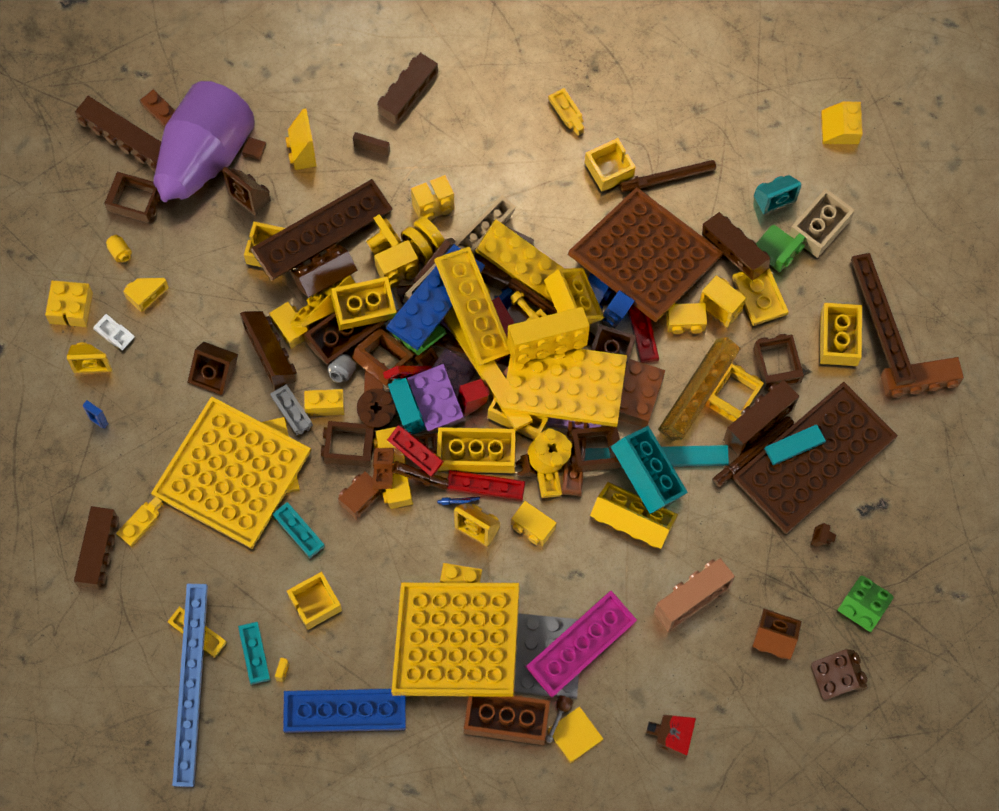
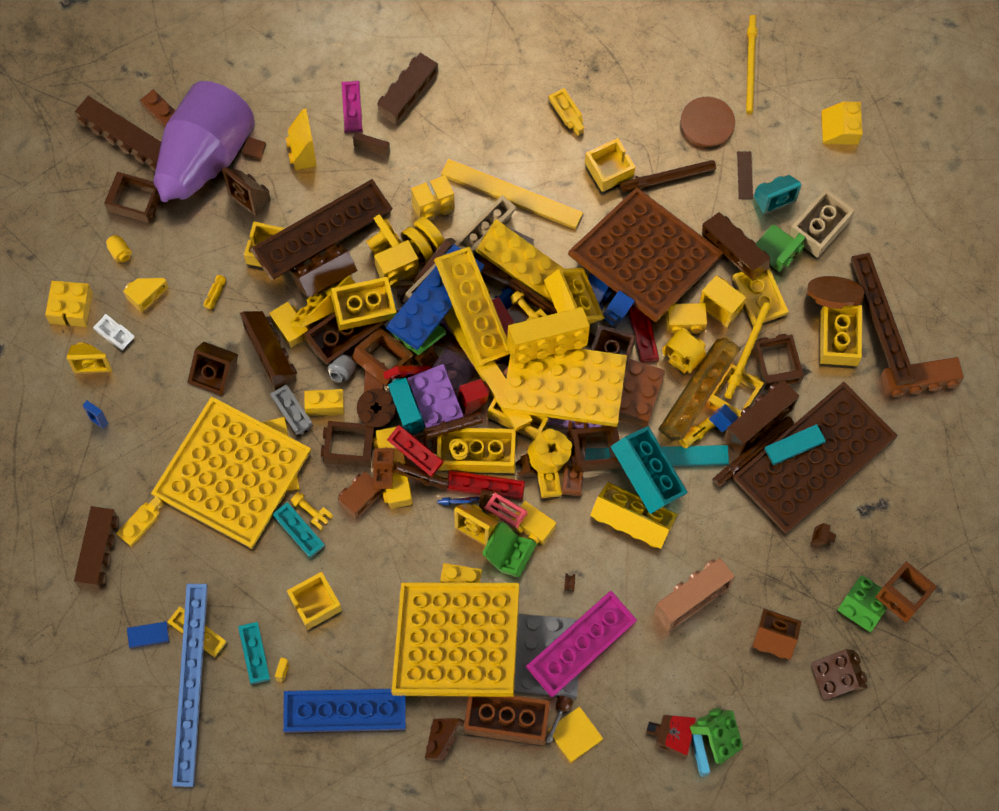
(148, 635): none -> blue tile
(214, 292): none -> yellow axle
(298, 499): none -> yellow hinge
(352, 106): none -> dark pink tile
(442, 737): none -> reddish brown wing
(445, 428): none -> reddish brown pin
(462, 455): none -> yellow bush
(485, 496): none -> reddish brown tile
(508, 550): none -> bright green bracket
(516, 195): none -> yellow tile
(523, 513): none -> coral tile
(569, 582): none -> reddish brown bush
(684, 351): none -> yellow brick
(689, 439): none -> yellow pin
(700, 755): none -> medium azure tile
(707, 122): none -> dark orange tile
(721, 731): none -> bright green bracket
(723, 417): none -> blue piece
(735, 379): none -> yellow bar
(745, 179): none -> reddish brown sticker
(752, 33): none -> yellow bar
(835, 292): none -> dark orange tile
(905, 608): none -> dark orange window

